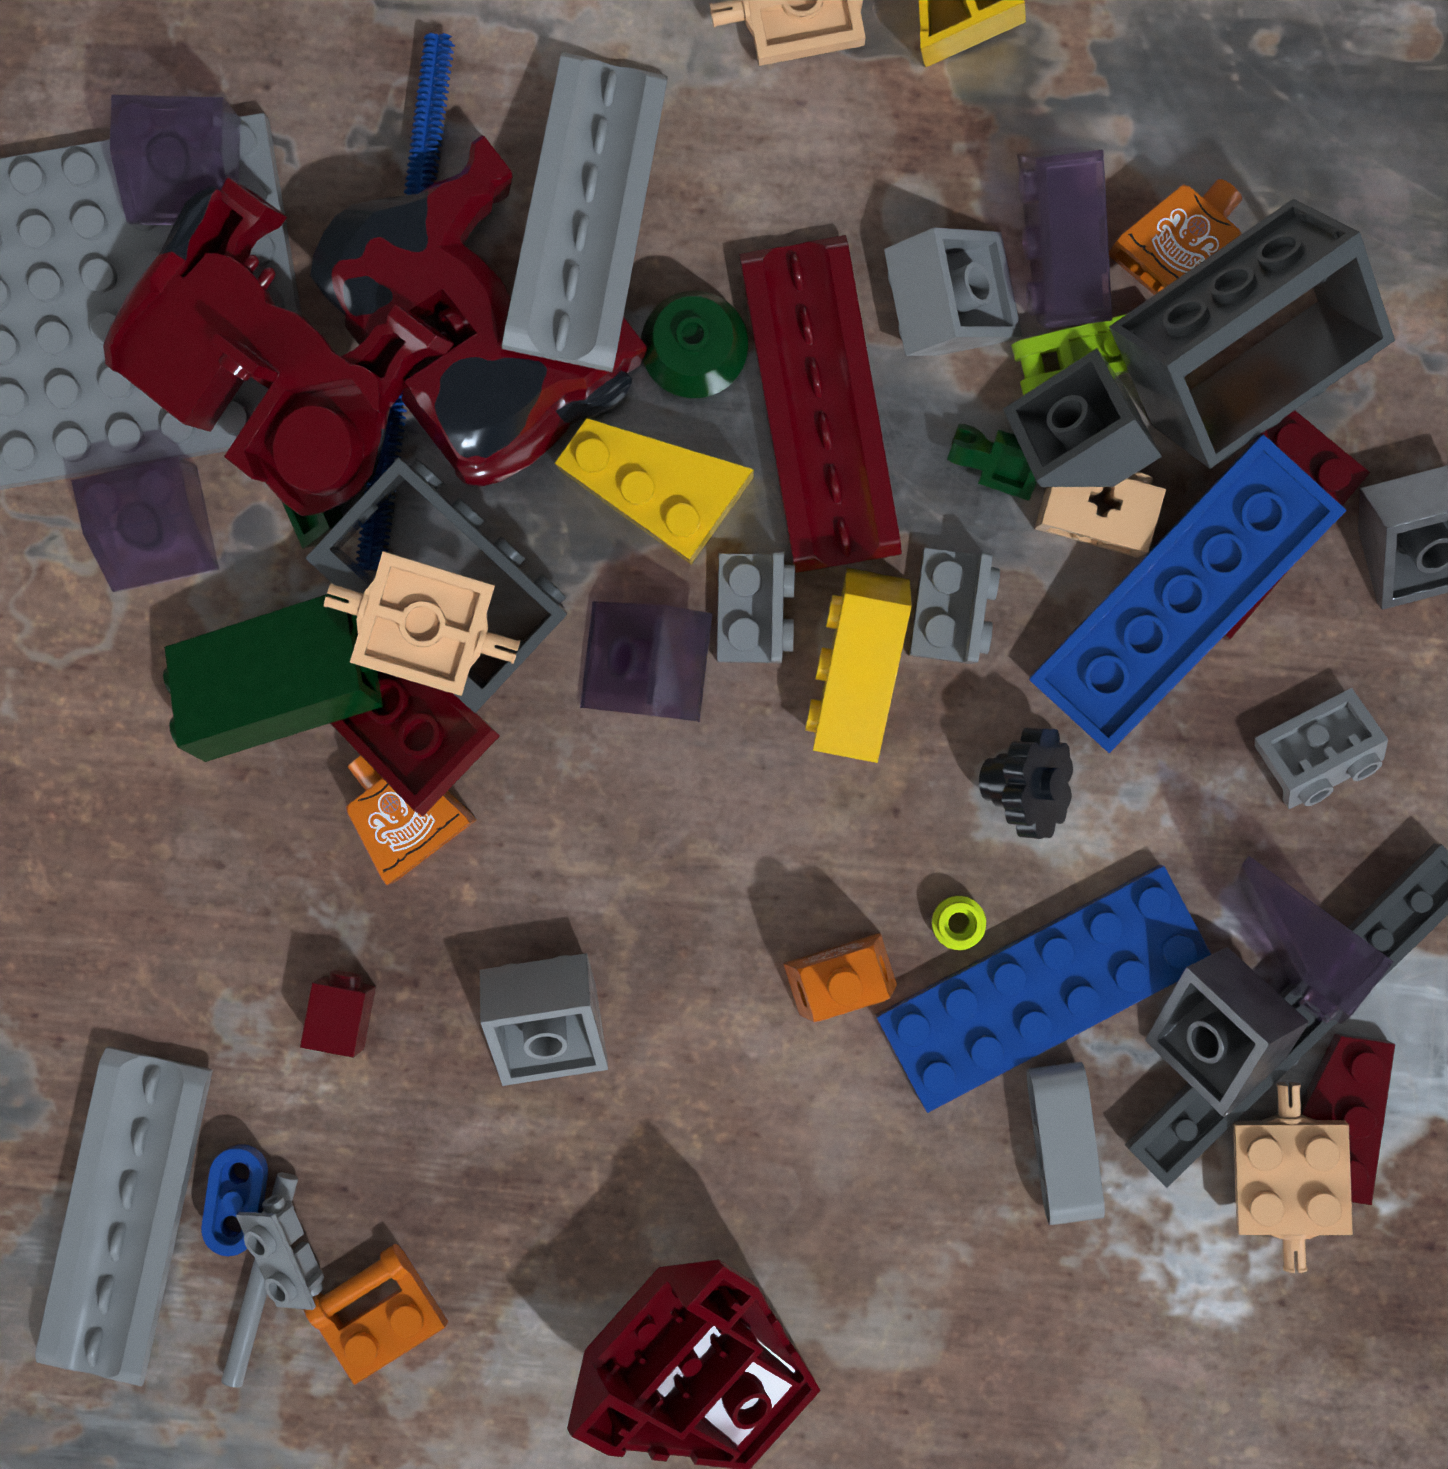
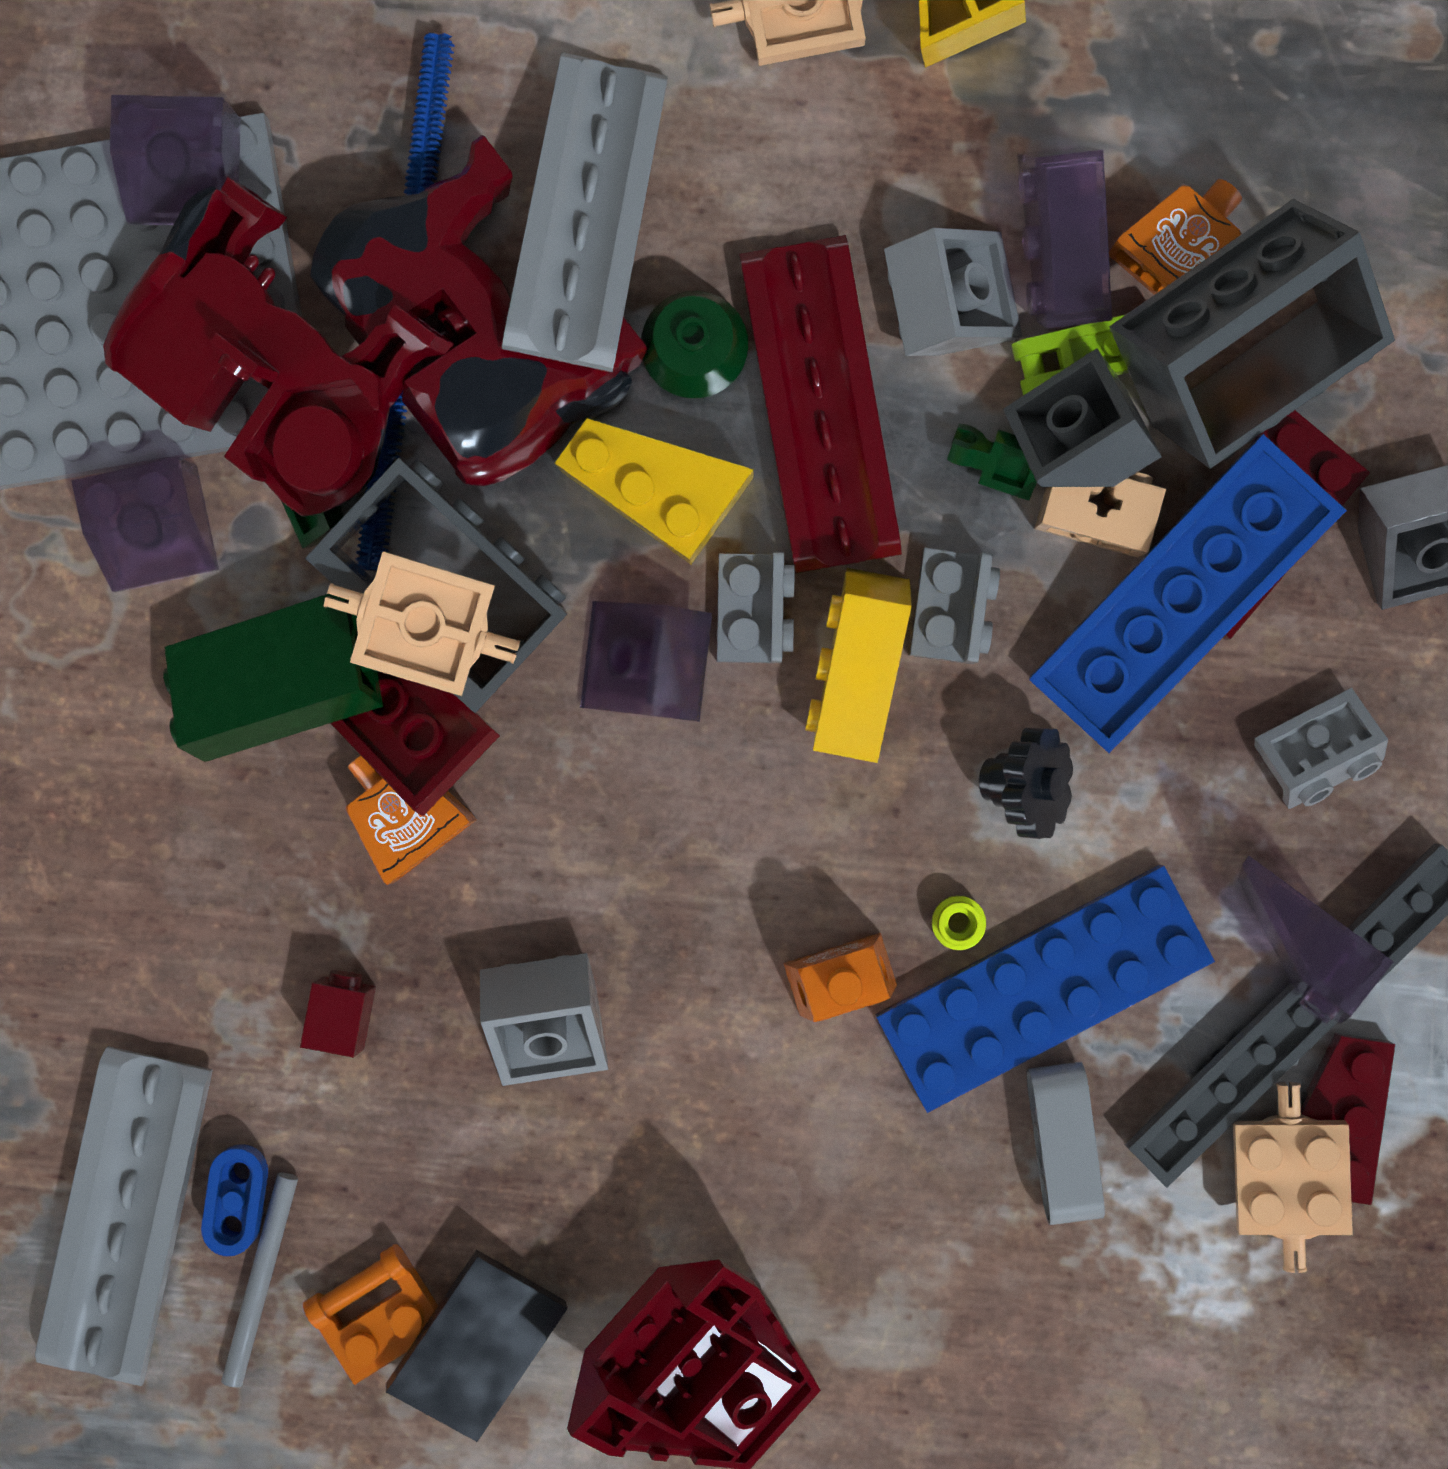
(288, 1273): light grey hinge -> none
(476, 1346): none -> black tile
(1225, 1029): flat silver slope -> none

